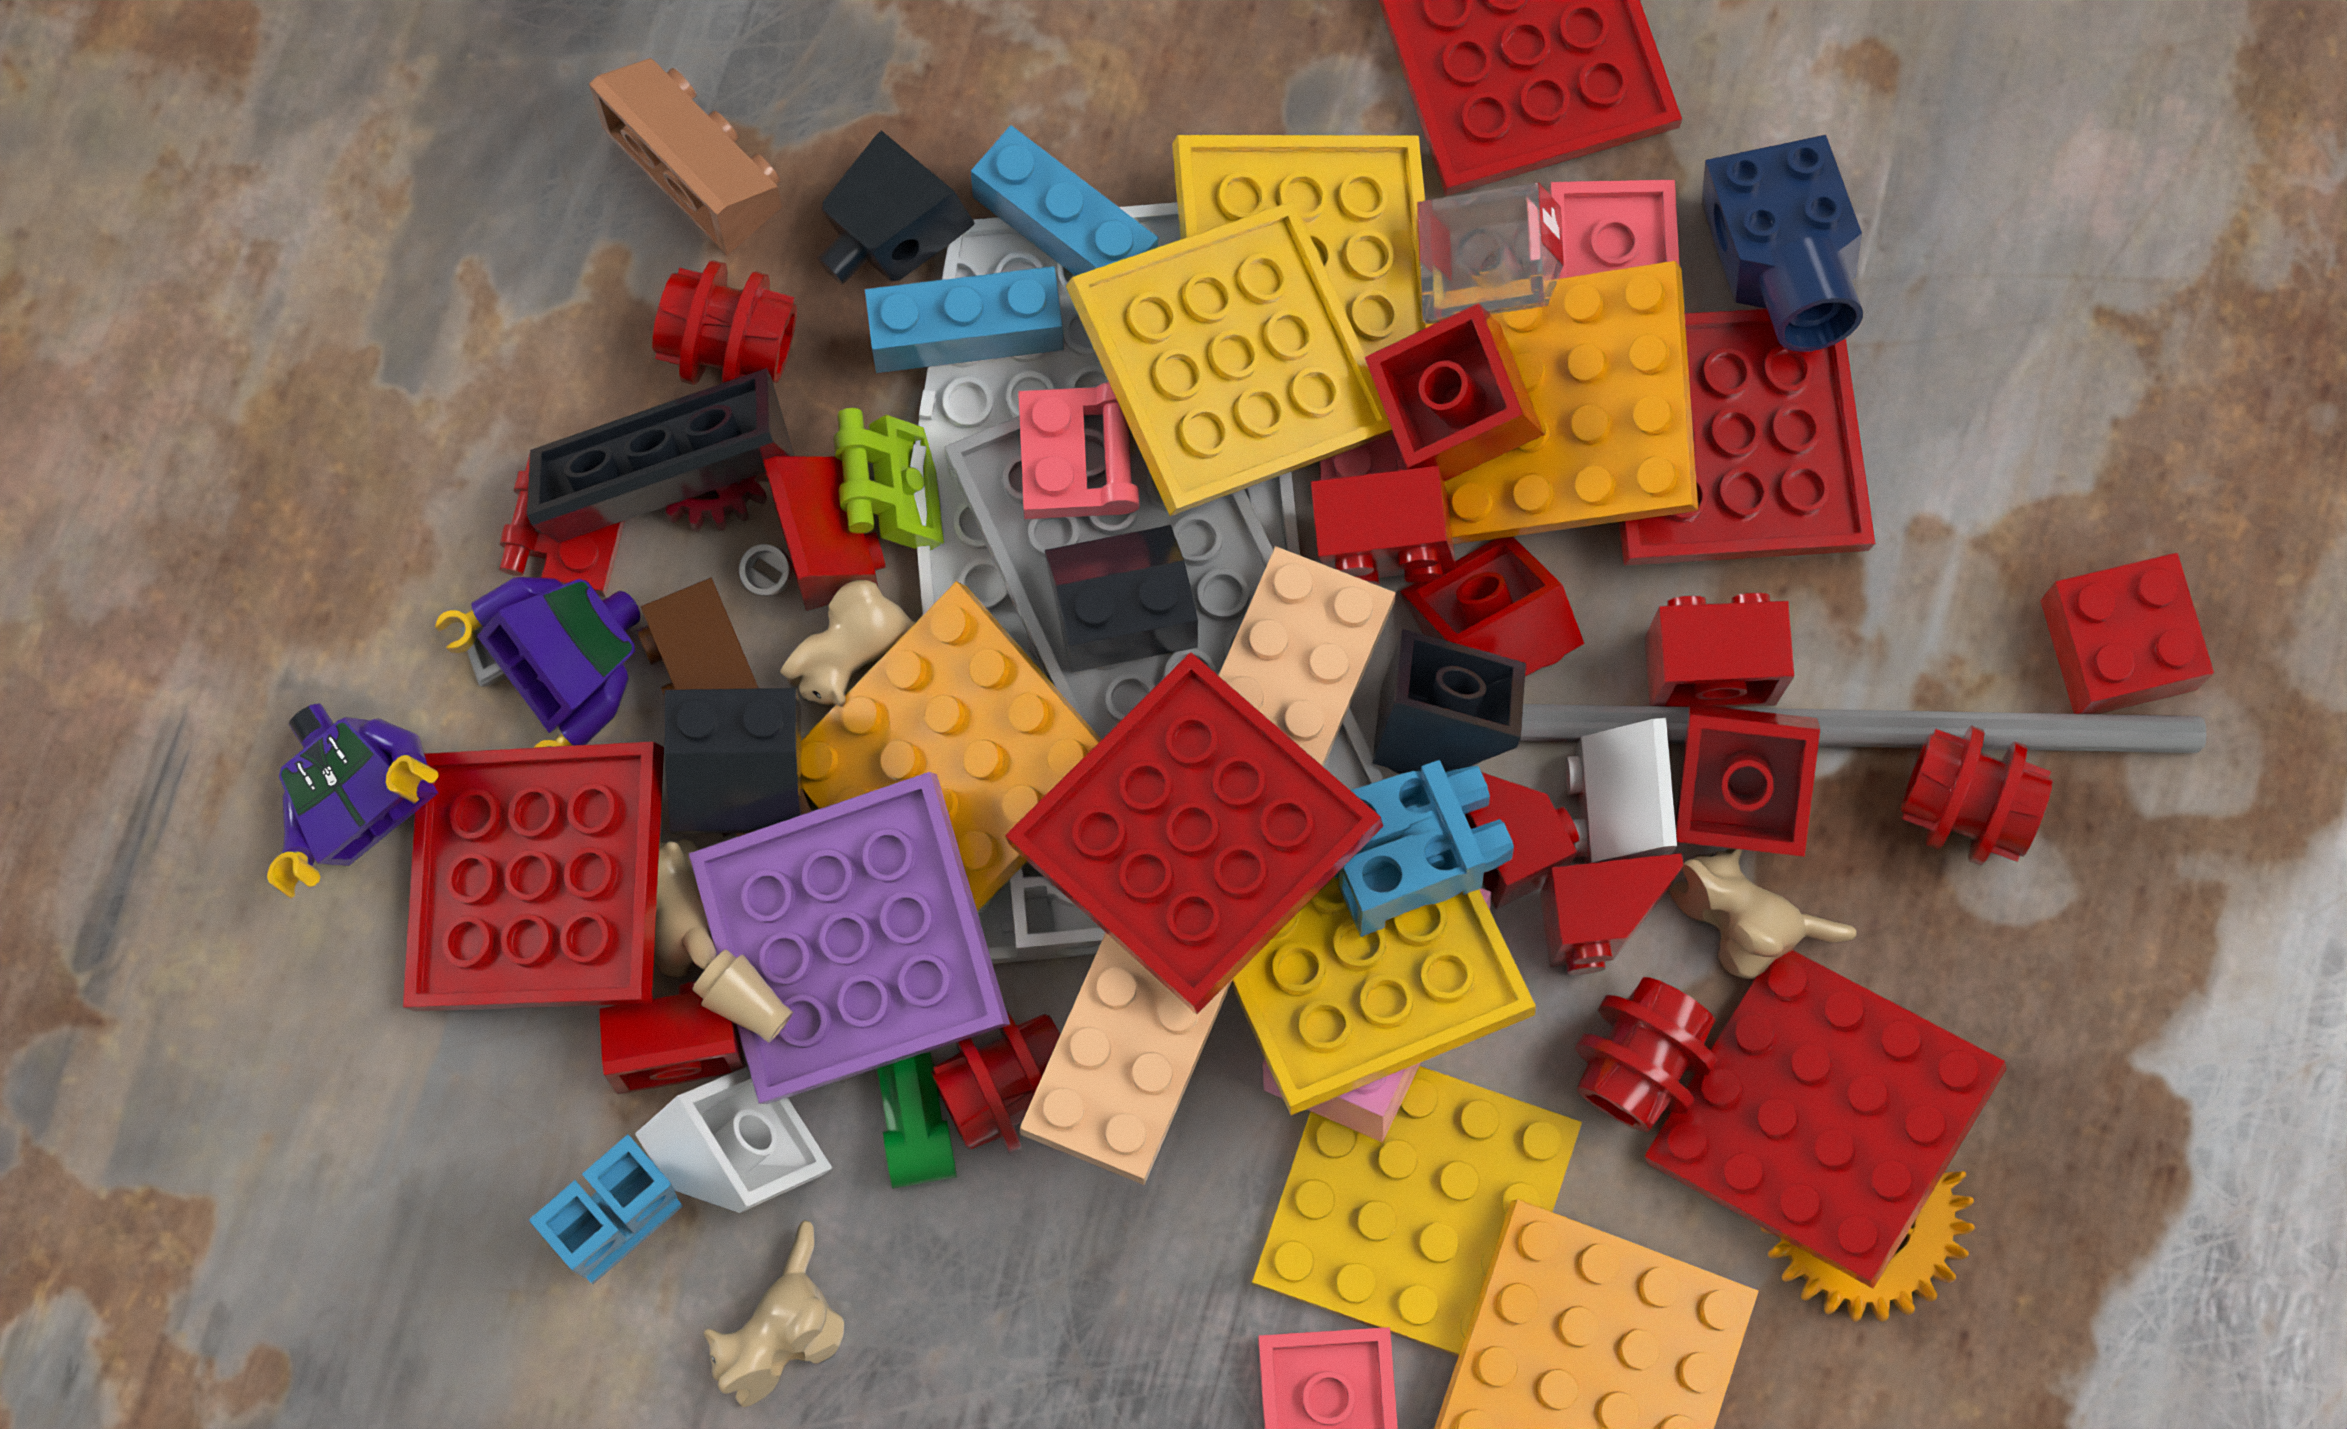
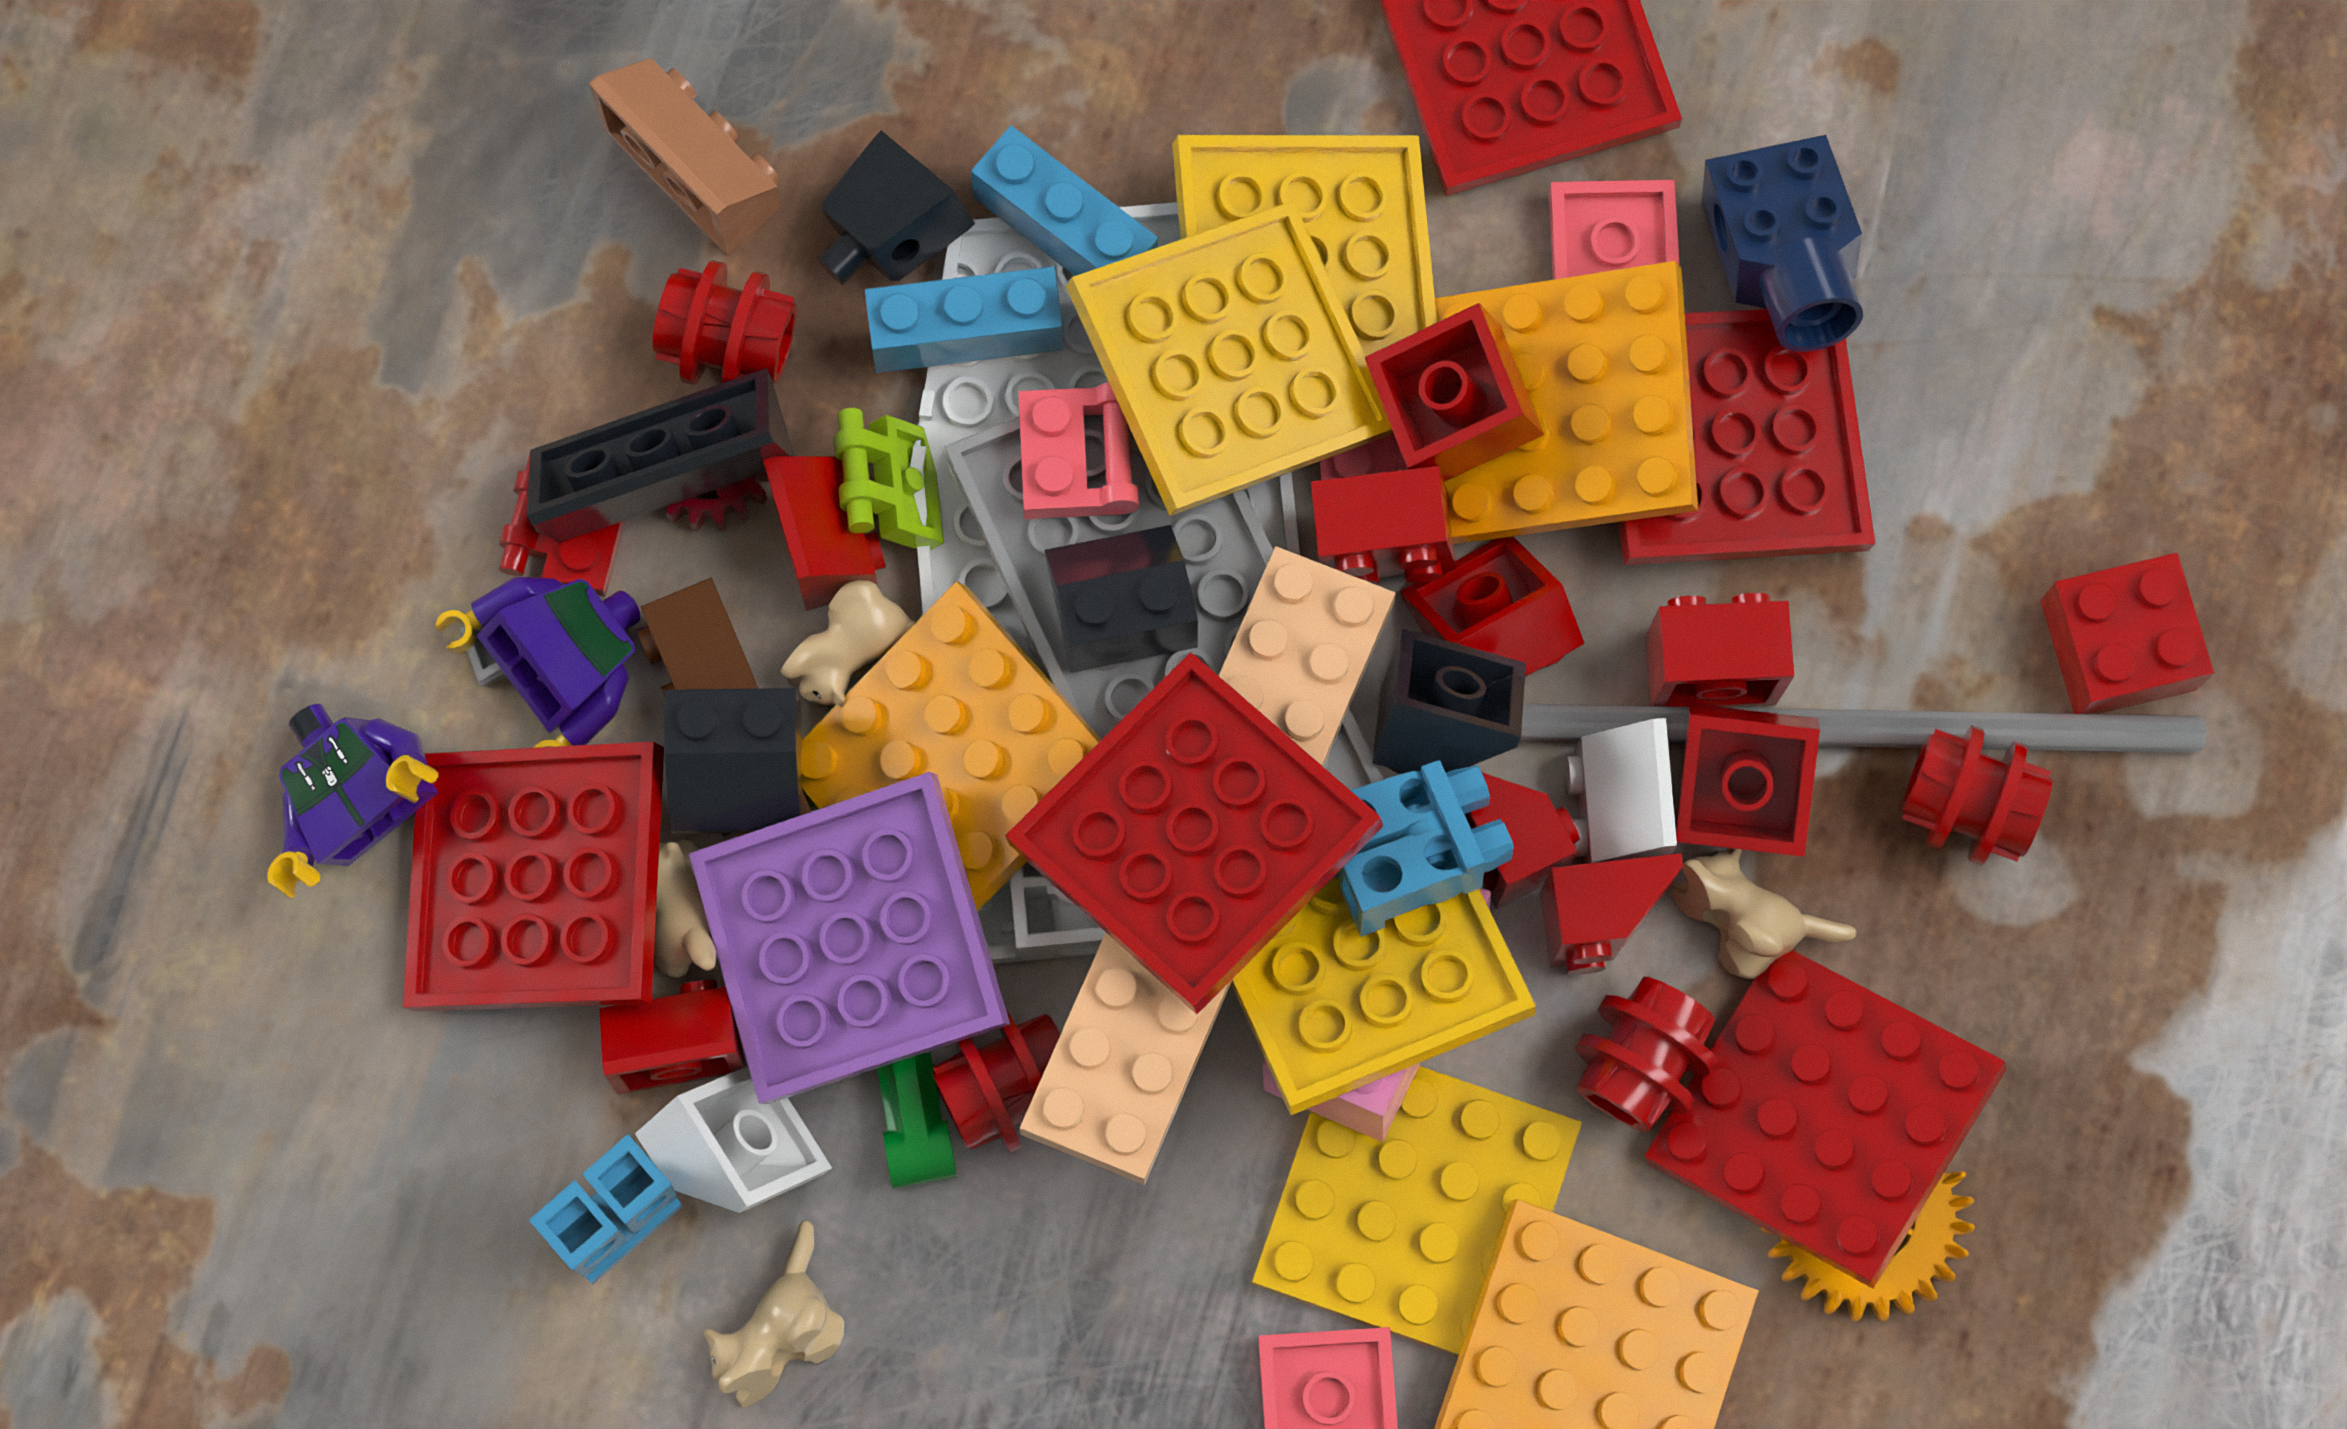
(741, 995): tan cone -> none
(759, 582): light grey hinge -> none
(1489, 251): clear slope -> none

